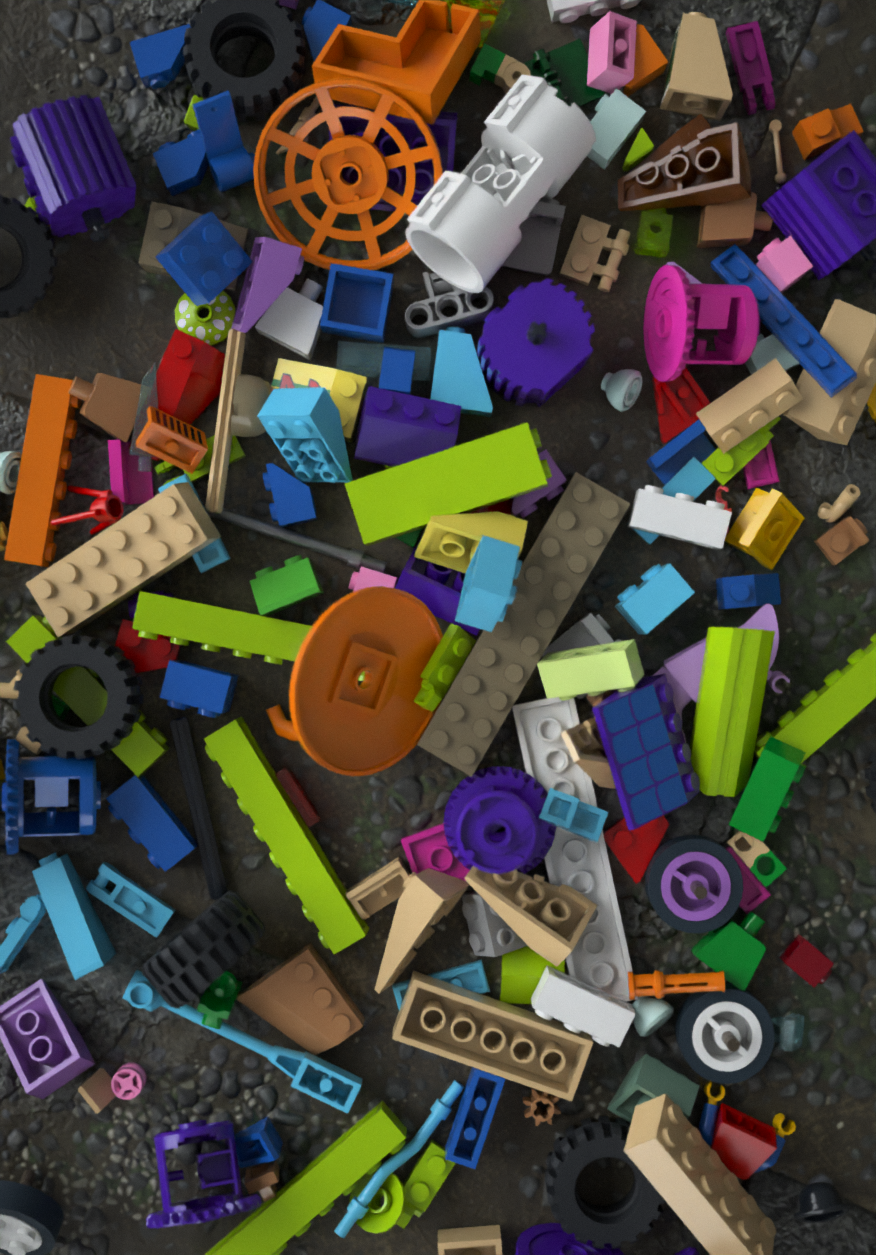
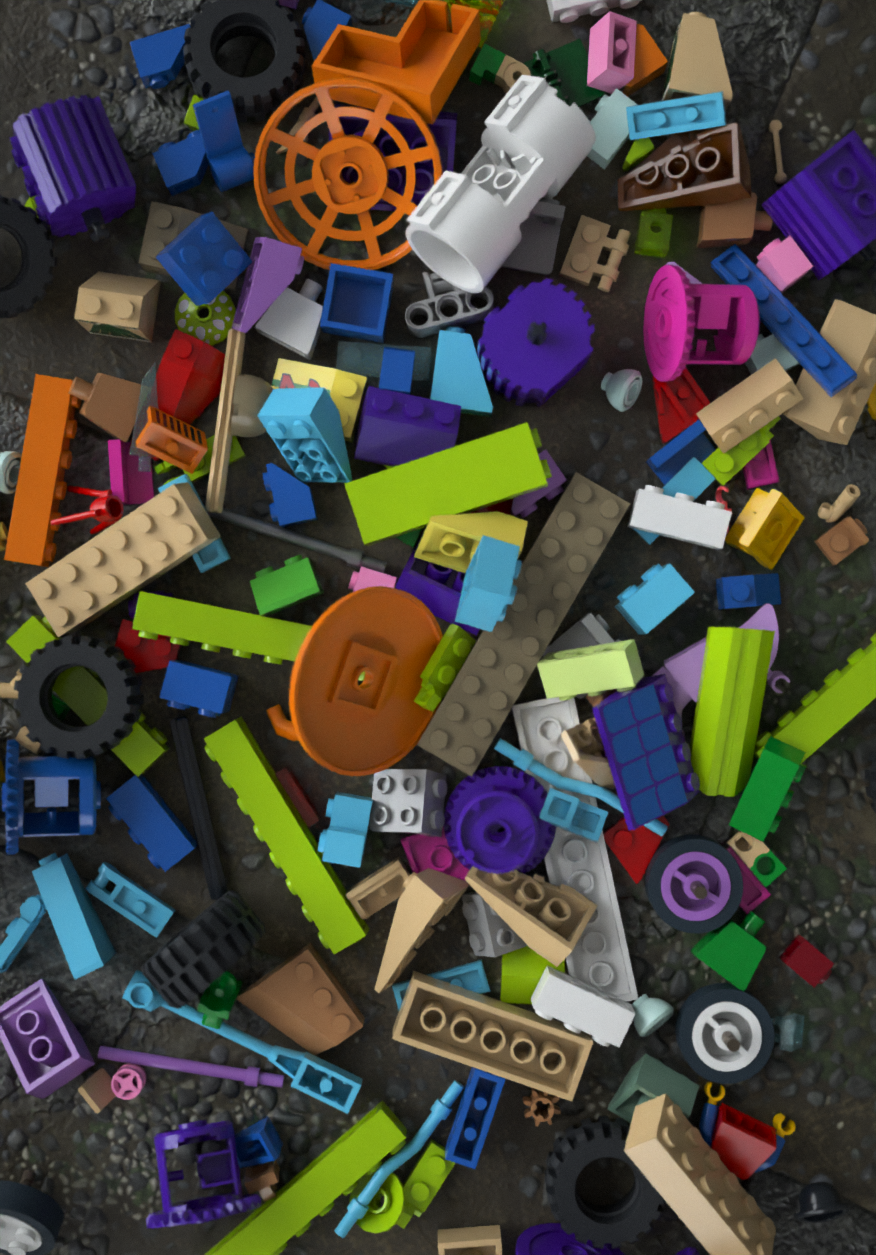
(118, 306): none -> tan slope
(251, 1076): none -> medium lavender bar
(348, 829): none -> medium azure brick
(408, 802): none -> light grey bracket
(524, 760): none -> medium azure bar
(659, 984): orange pin -> none
(676, 115): none -> medium azure plate
(751, 64): magenta hinge -> none
(825, 129): orange arch -> none

